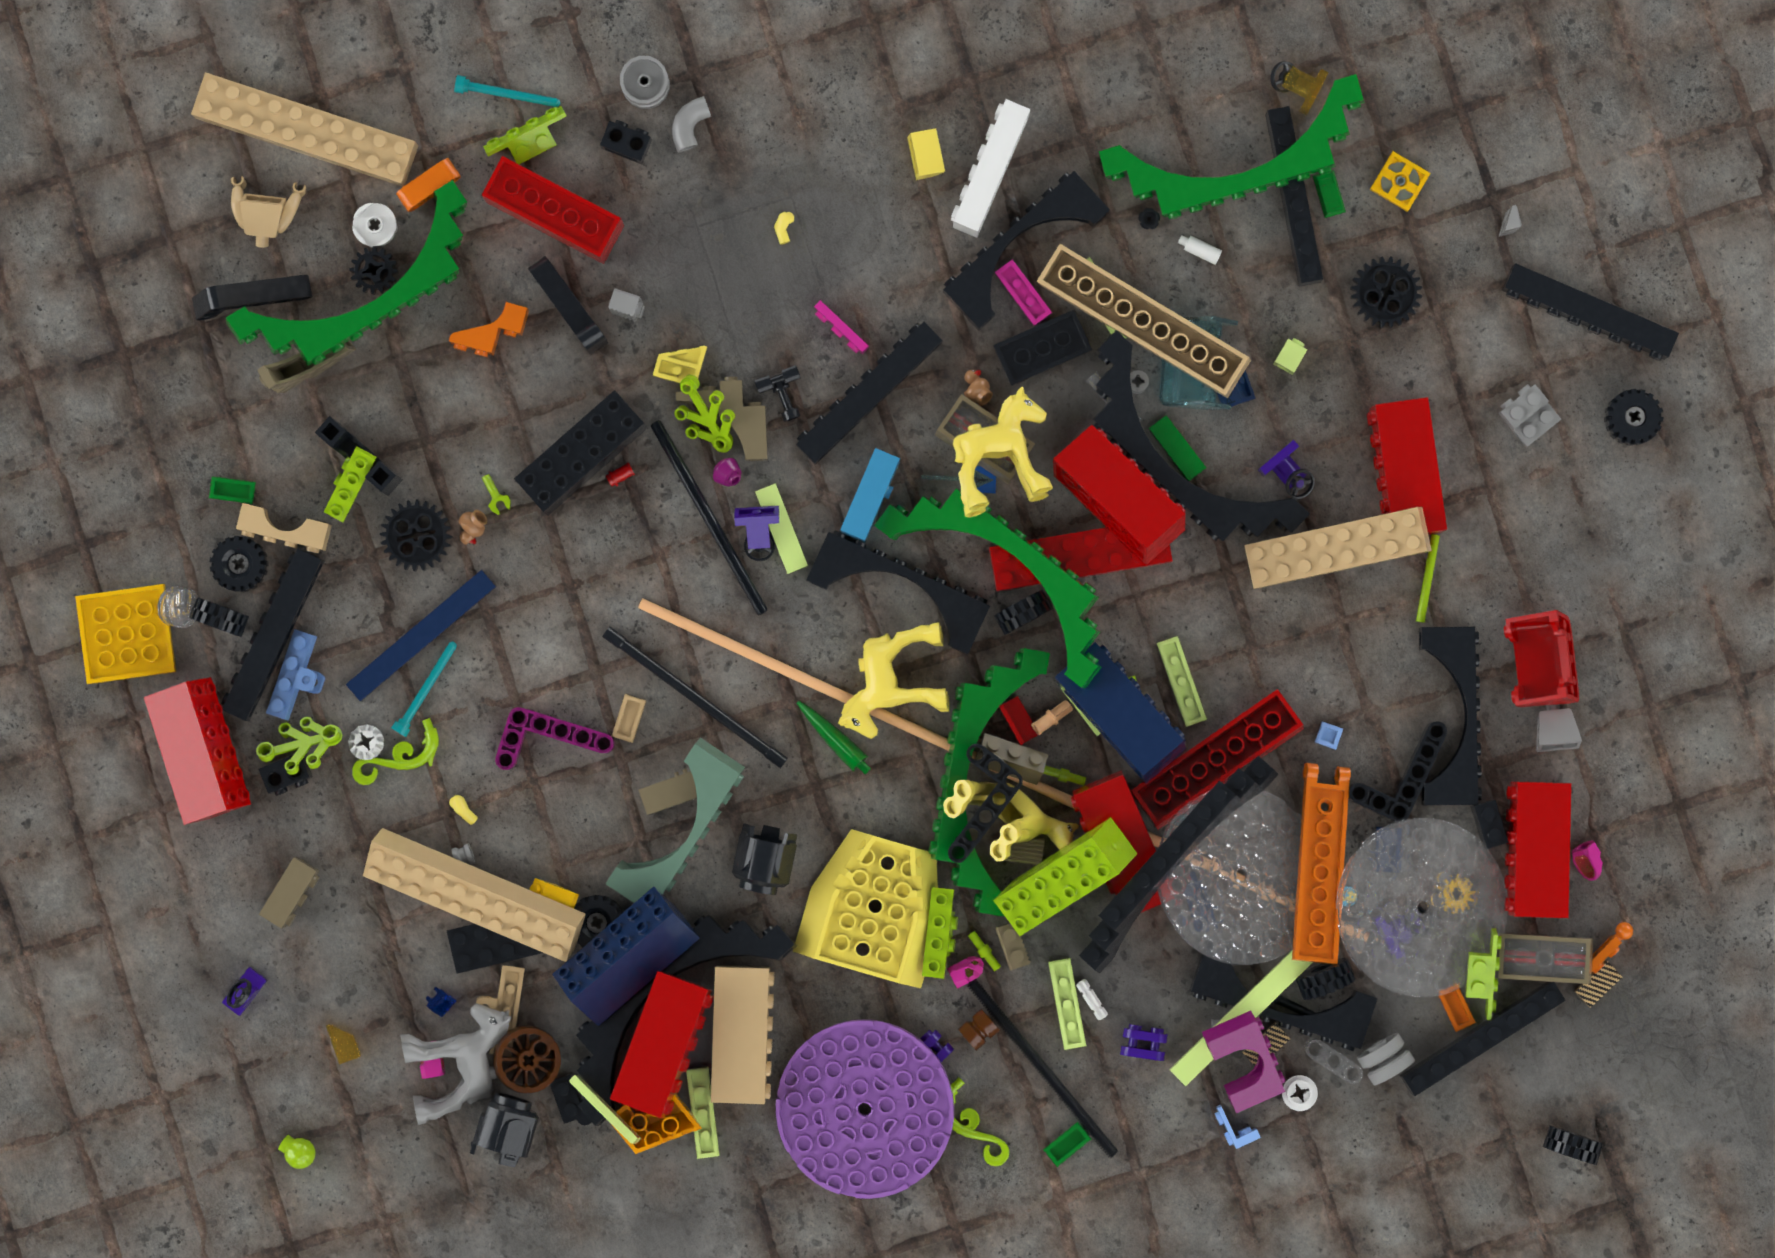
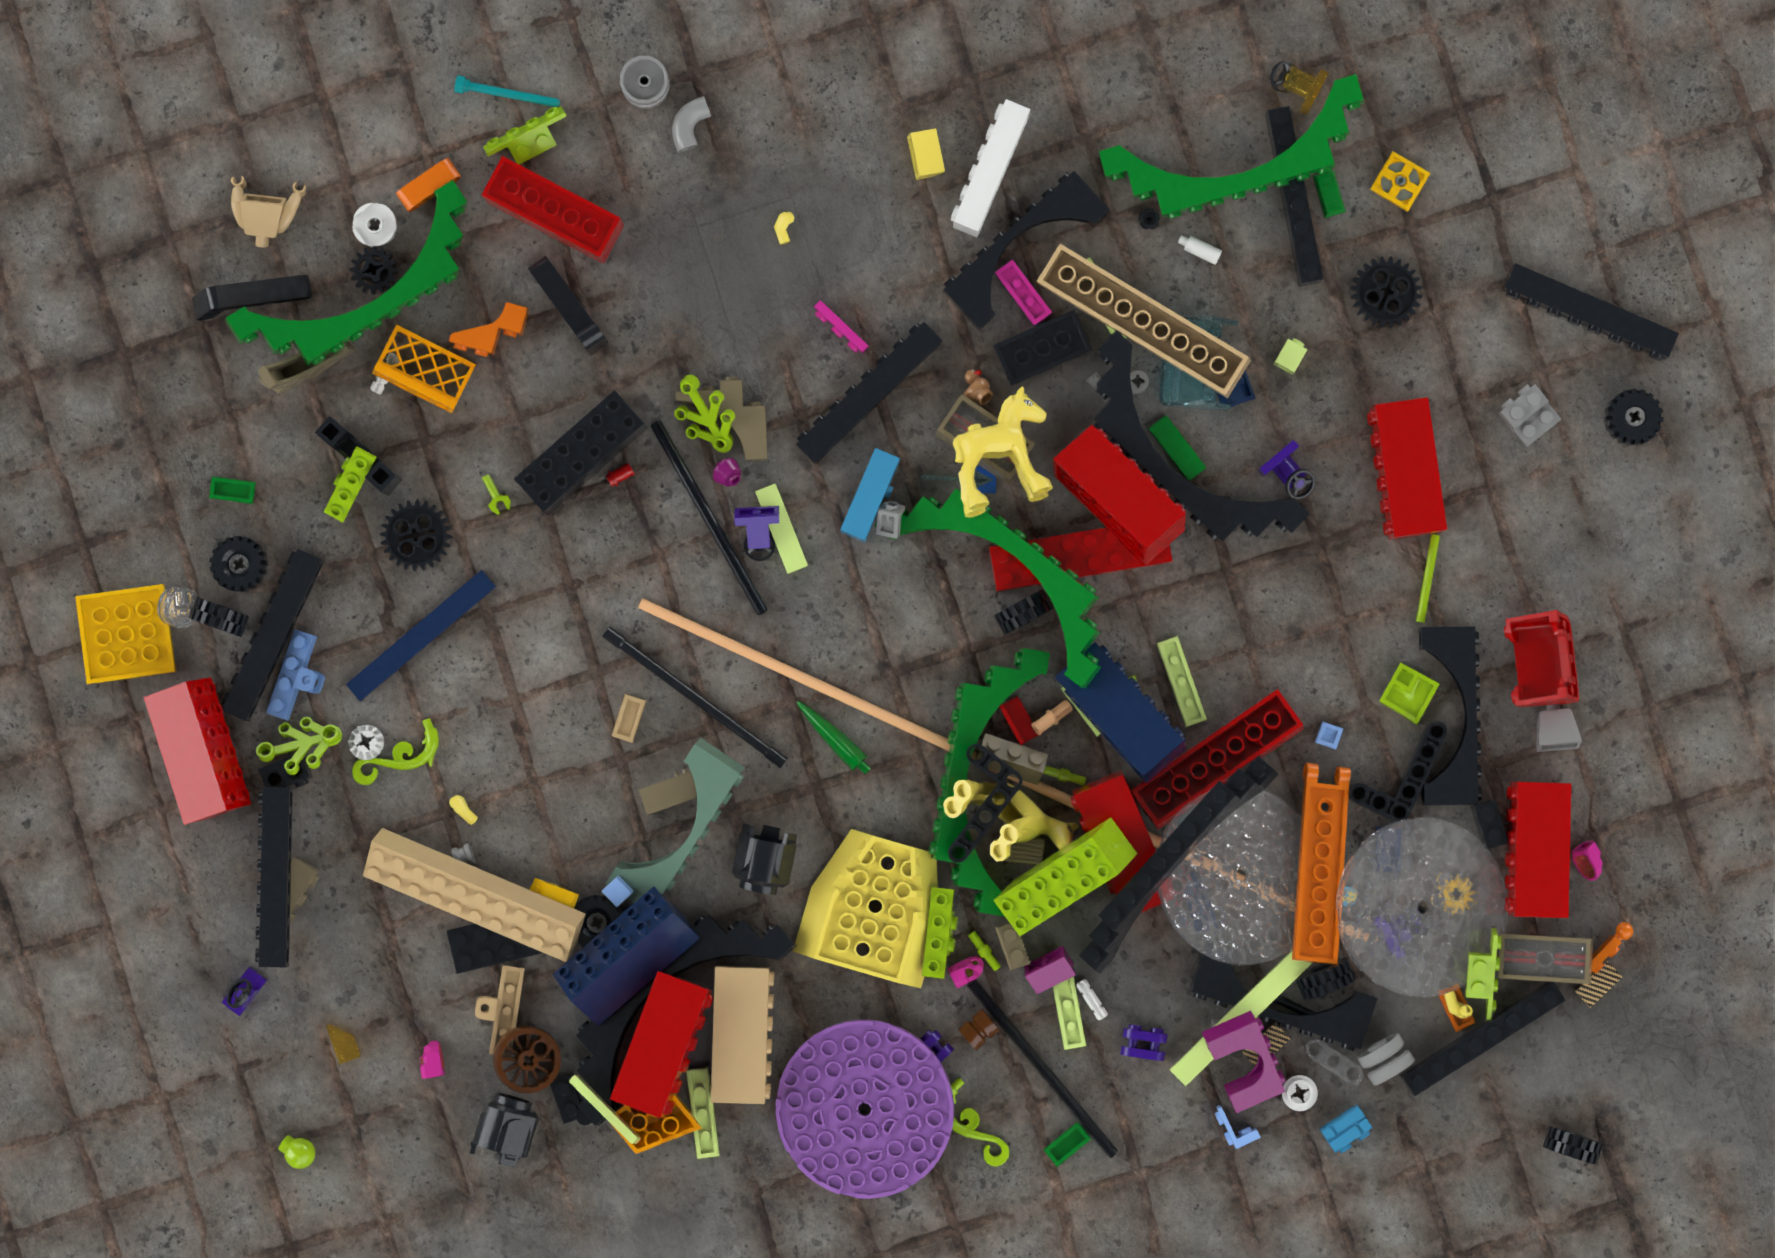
(256, 520): tan arch -> none
(275, 877): none -> black brick
(304, 129): tan brick -> none
(378, 386): none -> white axle
(403, 725): teal piece -> none
(411, 383): none -> light orange fence
(440, 1002): clear blue tile -> none
(471, 1059): light grey animal -> none
(473, 526): medium nougat animal -> none
(549, 731): magenta beam -> none
(617, 891): none -> light blue tile
(623, 147): black brick -> none
(626, 305): light grey brick -> none
(678, 364): light yellow wing -> none
(779, 384): black bar -> none
(842, 558): black arch -> none
(882, 683): light yellow animal -> none
(889, 519): none -> light grey bracket
(1049, 970): none -> magenta hinge
(1338, 547): tan brick -> none
(1346, 1129): none -> dark azure brick
(1409, 693): none -> lime plate
(1457, 1008): none -> light yellow arm
(1511, 222): light grey slope -> none

